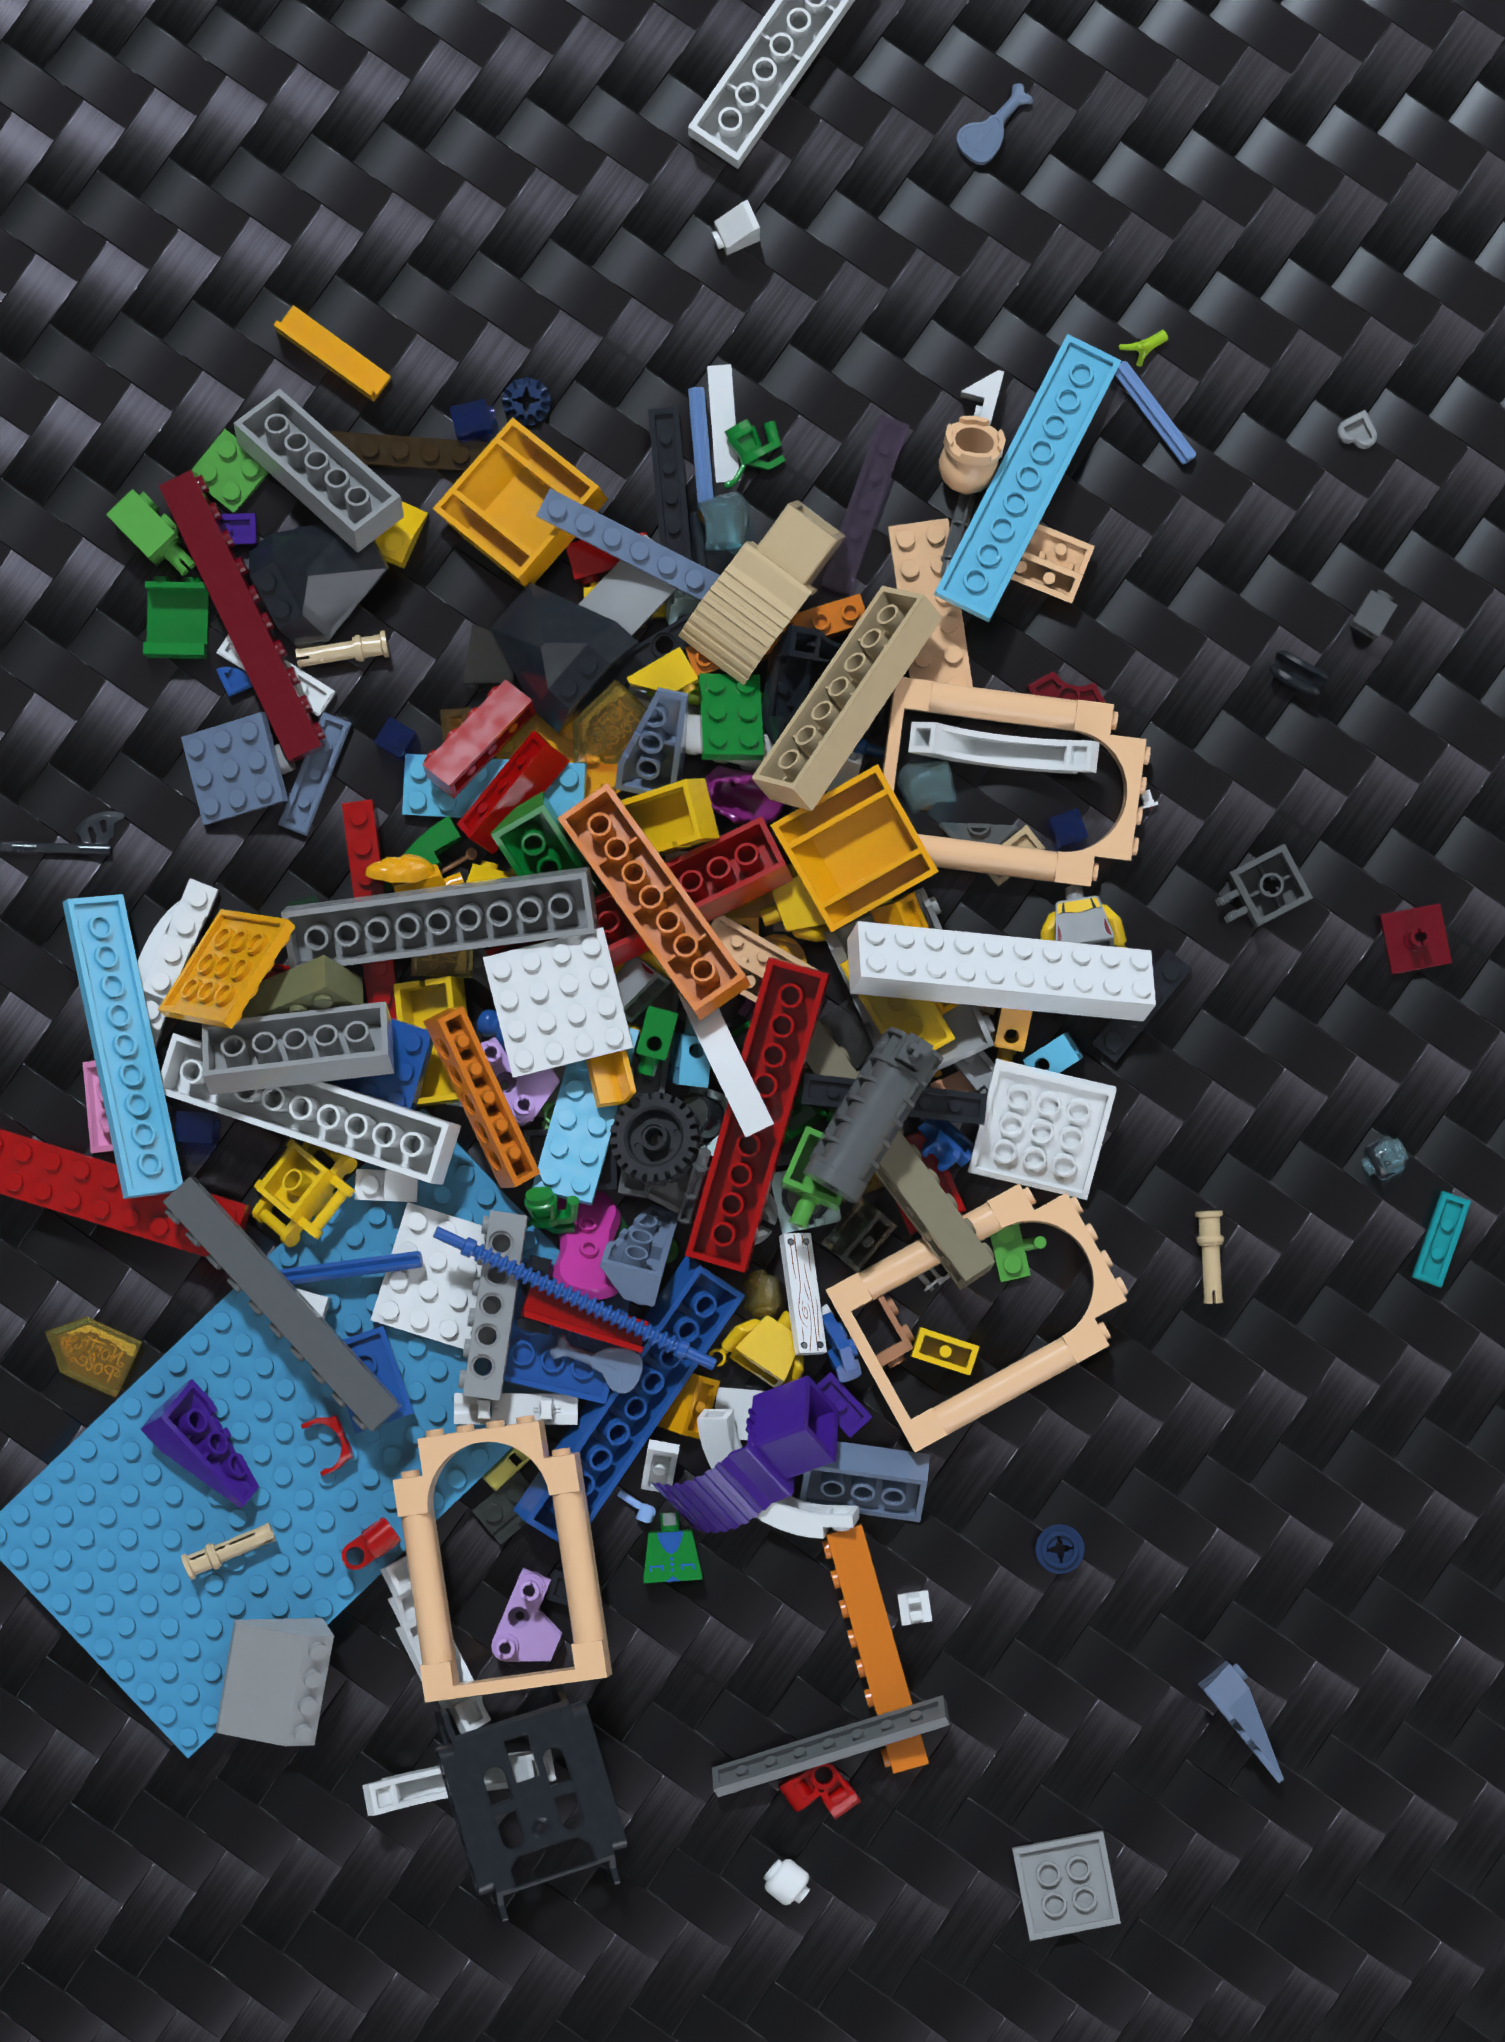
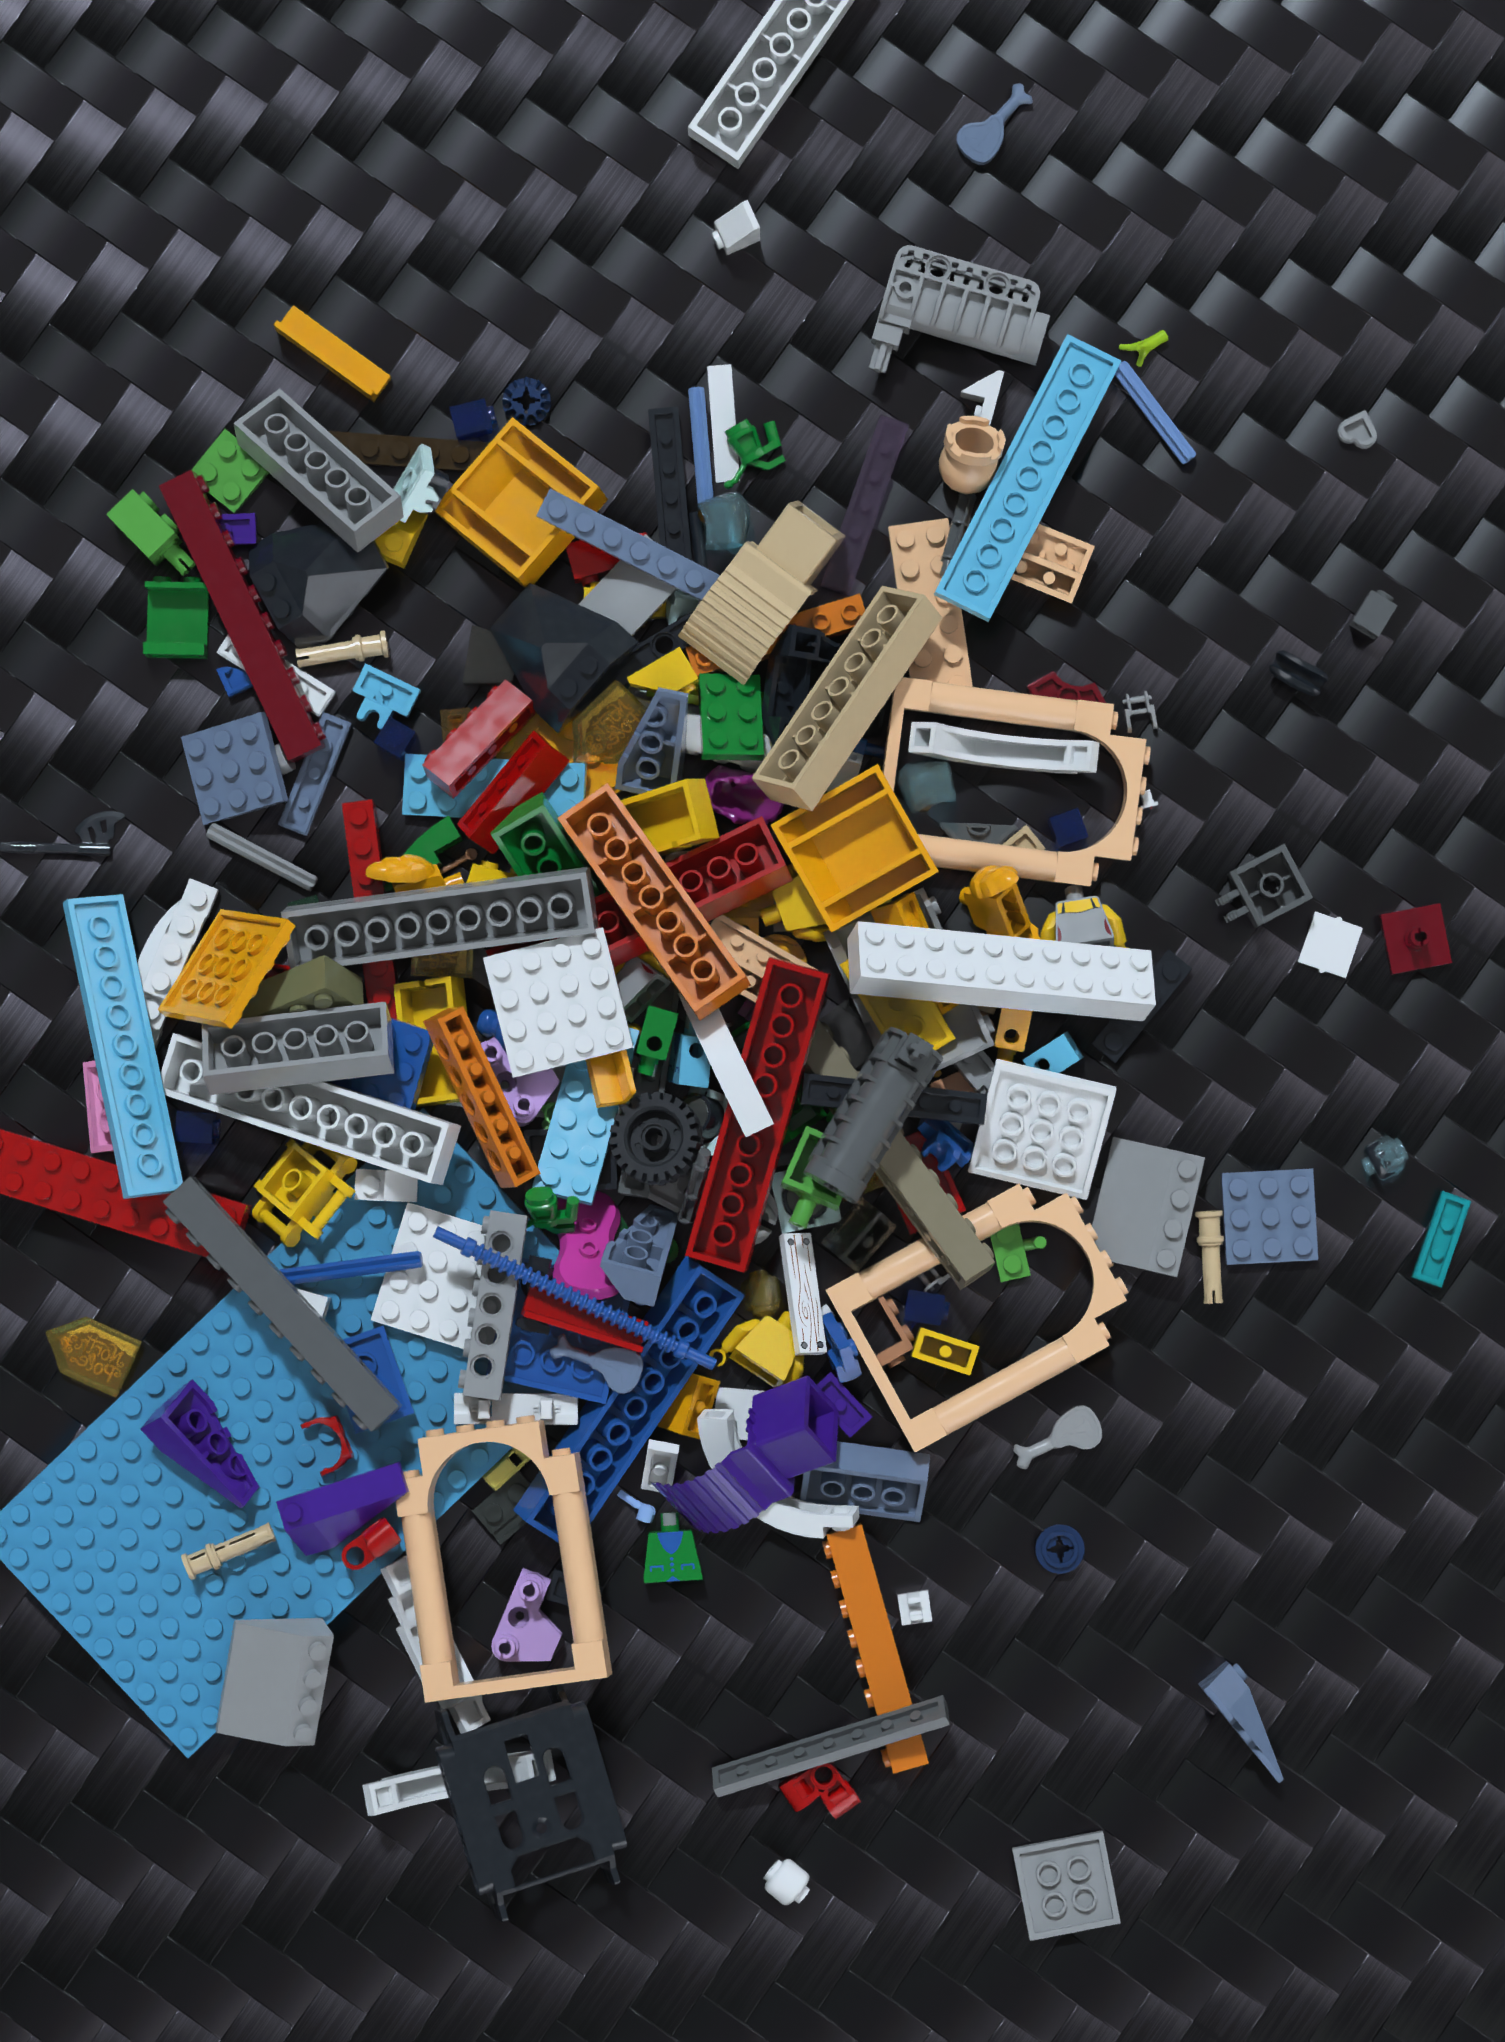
(261, 857): none -> light grey axle
(332, 1512): none -> dark purple wedge
(383, 695): none -> medium azure plate
(421, 484): none -> light aqua piece
(925, 1307): none -> clear blue brick
(956, 309): none -> light grey piece
(997, 903): none -> light orange torso
(1075, 1428): none -> light grey piece
(1129, 712): none -> light grey piece
(1146, 1205): none -> light grey slope
(1269, 1216): none -> sand blue plate
(1330, 944): none -> white piece

